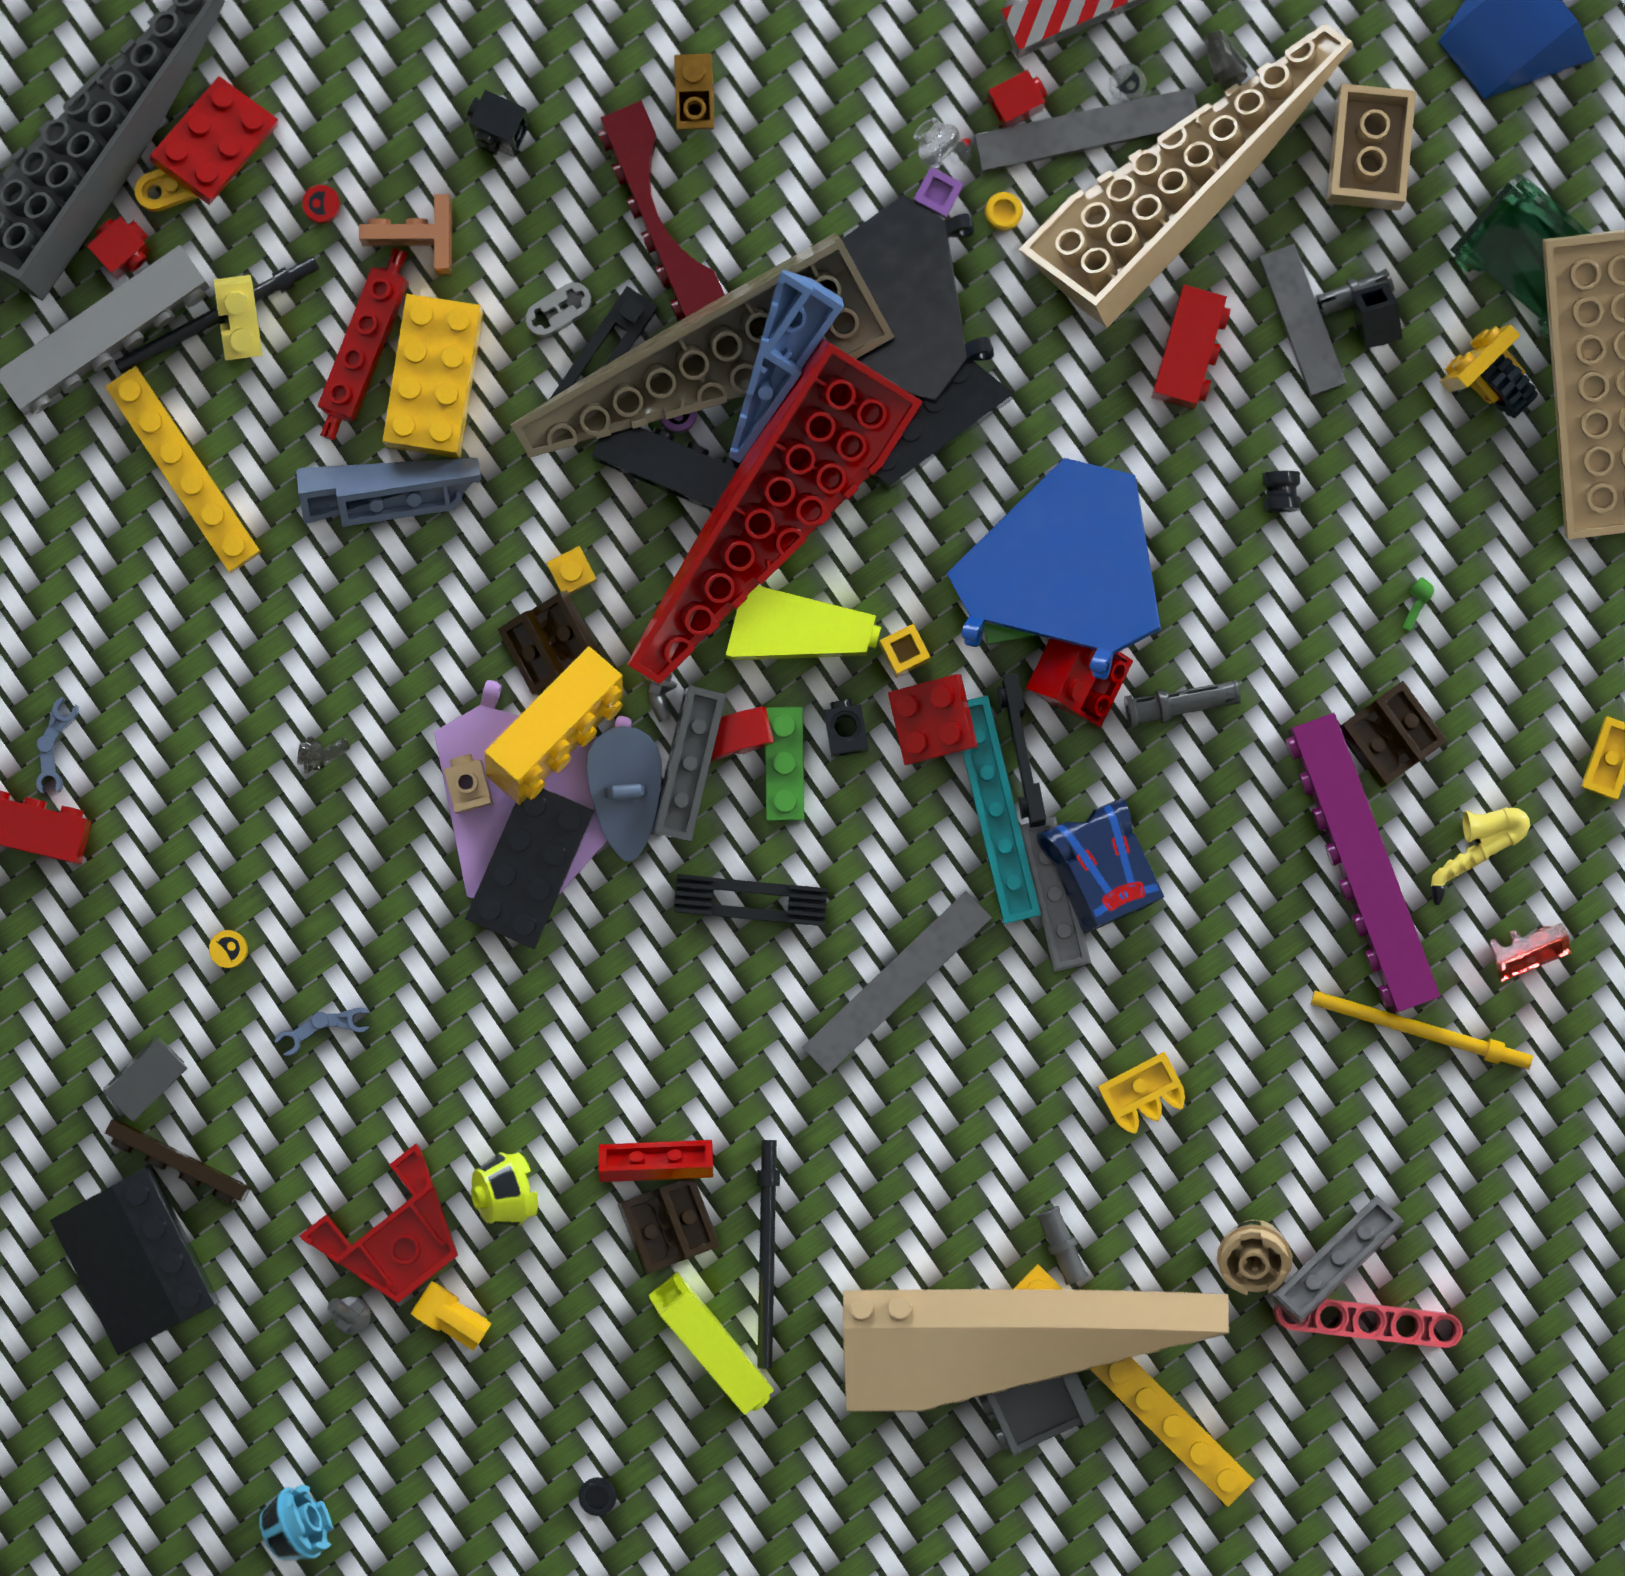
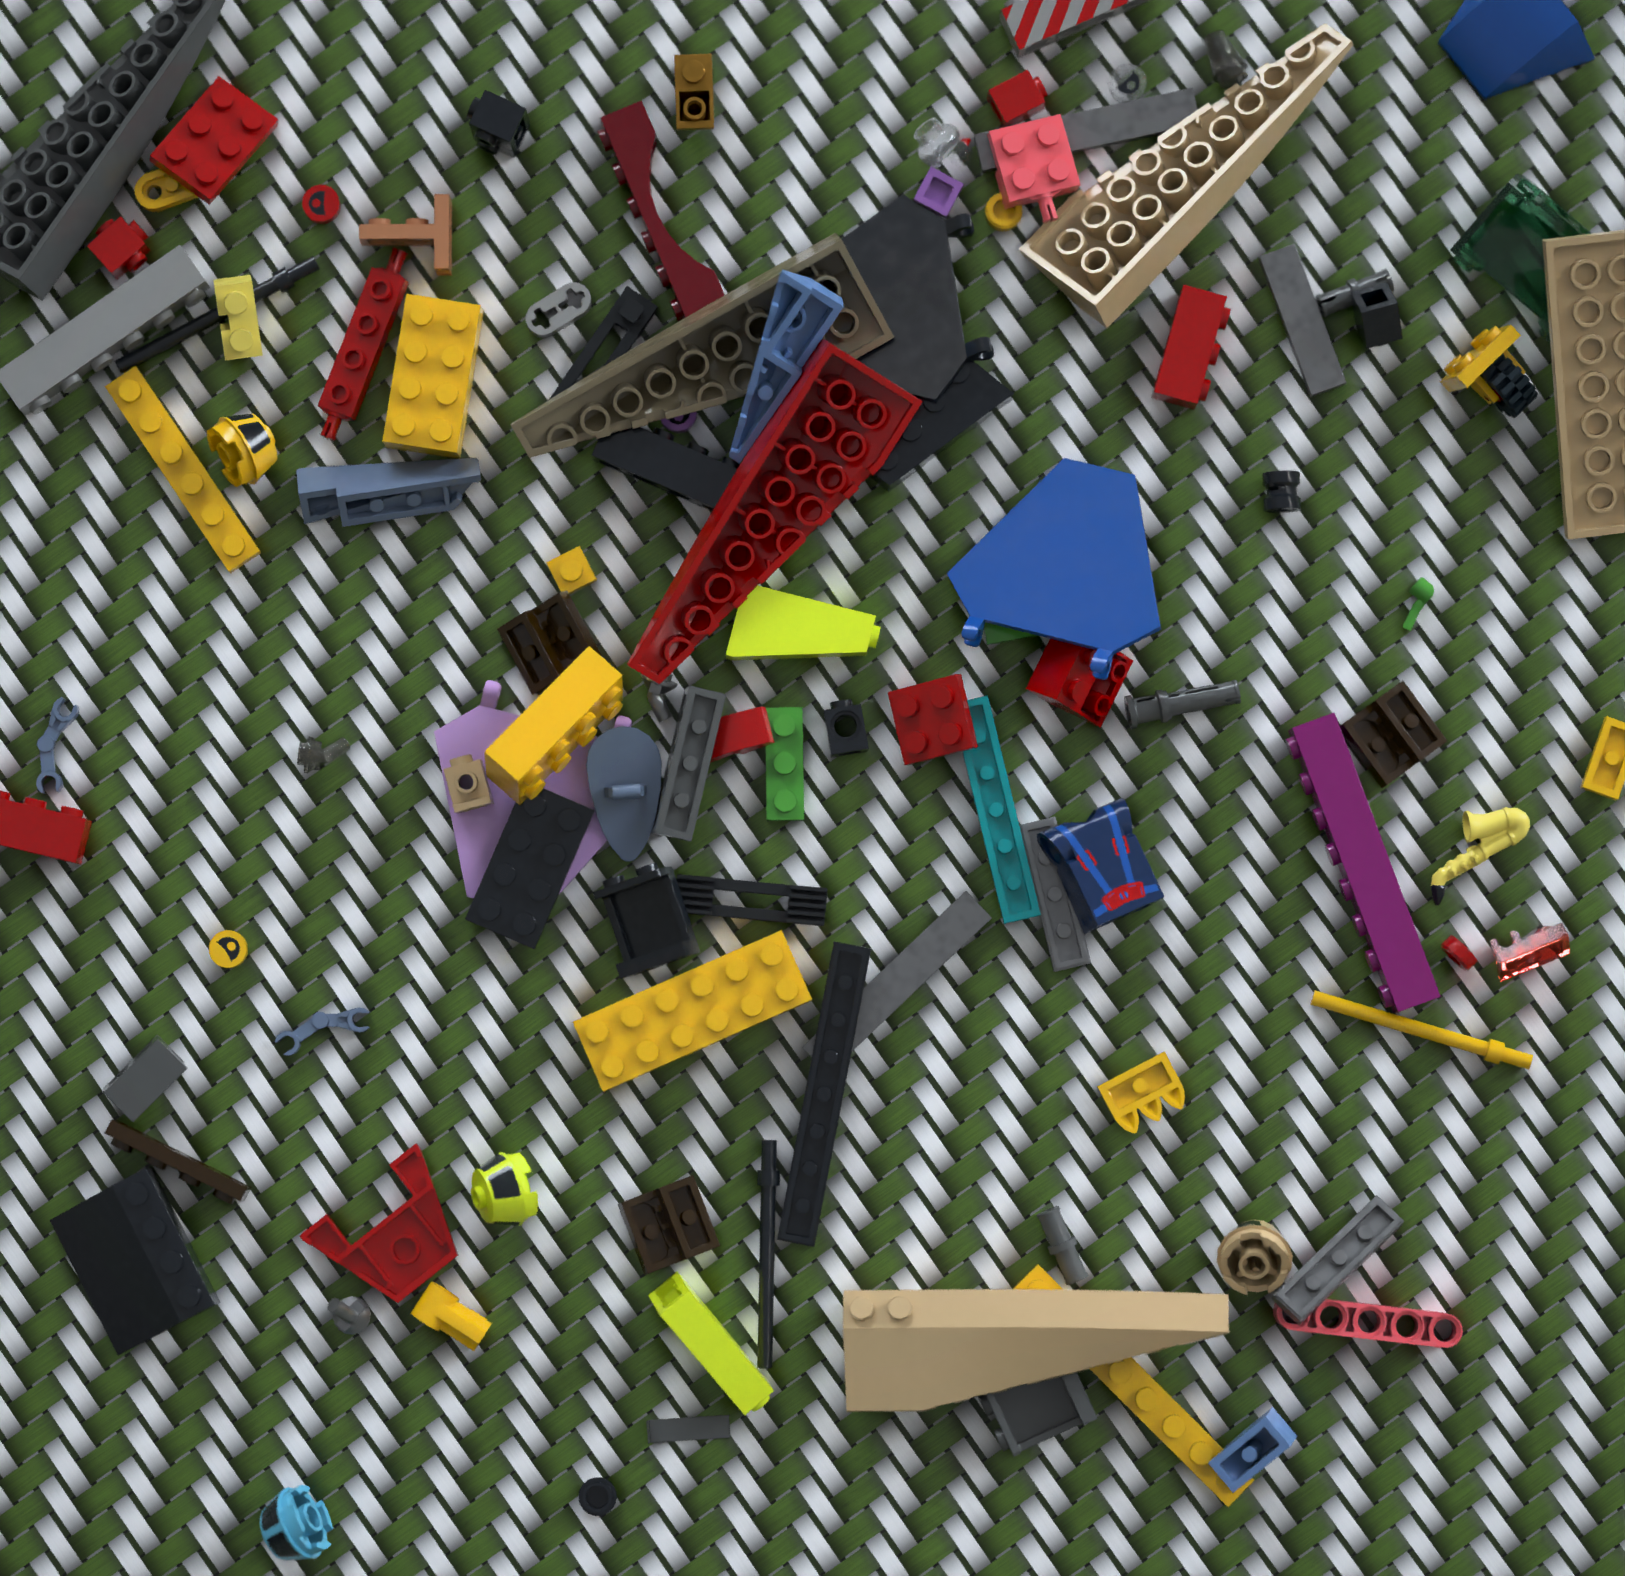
(243, 447): none -> yellow cone
(648, 919): none -> black panel
(655, 1160): red plate -> none
(688, 1428): none -> dark grey piece
(692, 1011): none -> yellow brick
(824, 1094): none -> black tile
(904, 650): yellow brick -> none
(1032, 803): black container -> none
(1034, 164): none -> coral plate
(1253, 1449): none -> medium blue slope
(1371, 147): tan brick -> none
(1458, 953): none -> red tile

